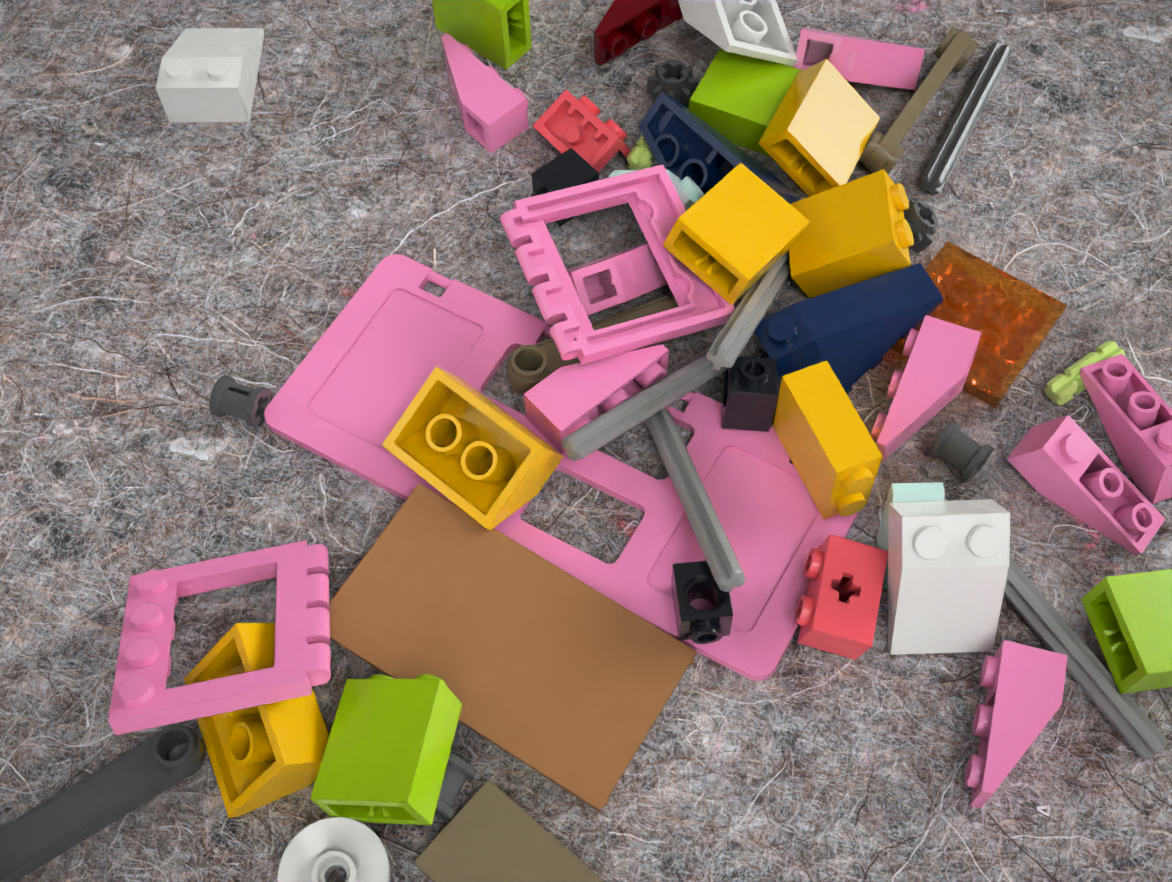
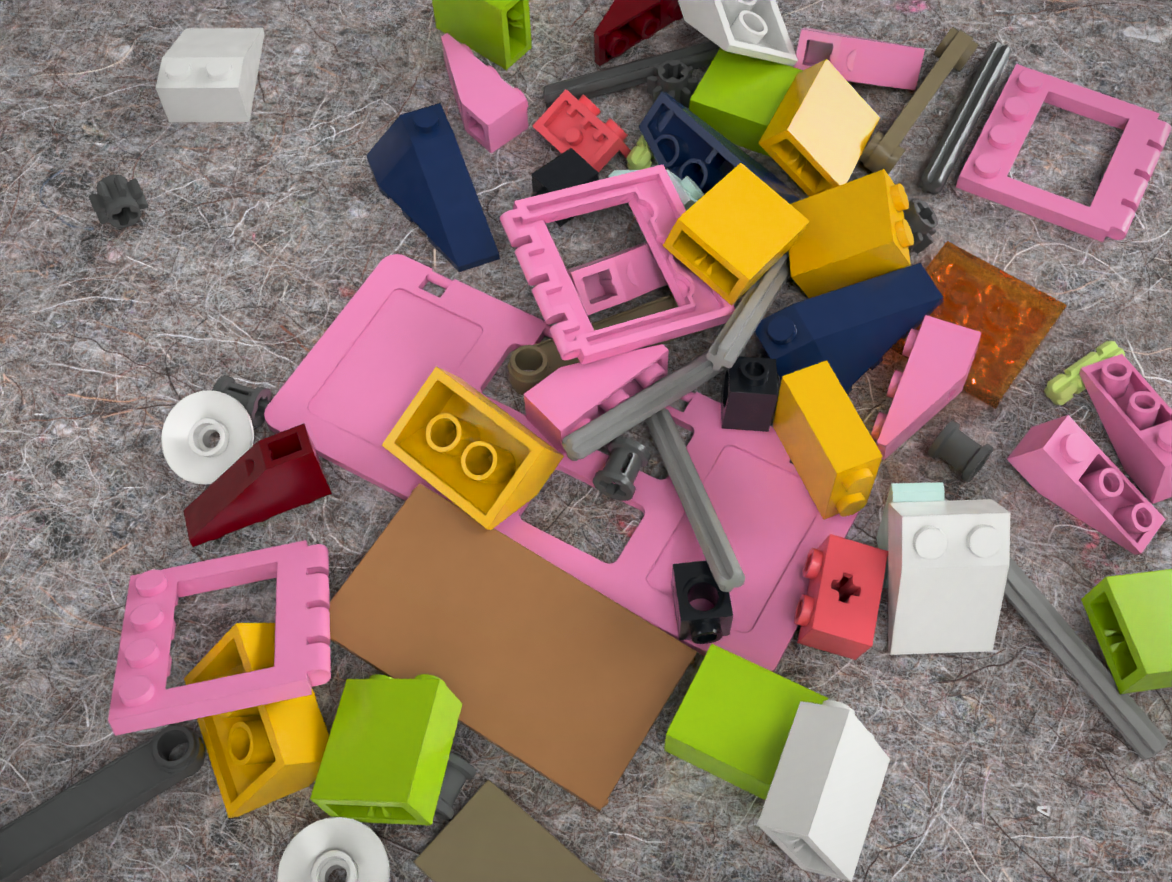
(118, 201): none -> dark grey gear
(188, 433): none -> white dish
(262, 483): none -> dark red slope
(428, 179): none -> dark blue wedge
(623, 479): none -> dark grey bush
(630, 73): none -> dark grey axle
(736, 720): none -> lime brick
(825, 790): none -> white brick
(1020, 700): bright pink slope -> none
(1124, 178): none -> bright pink hinge

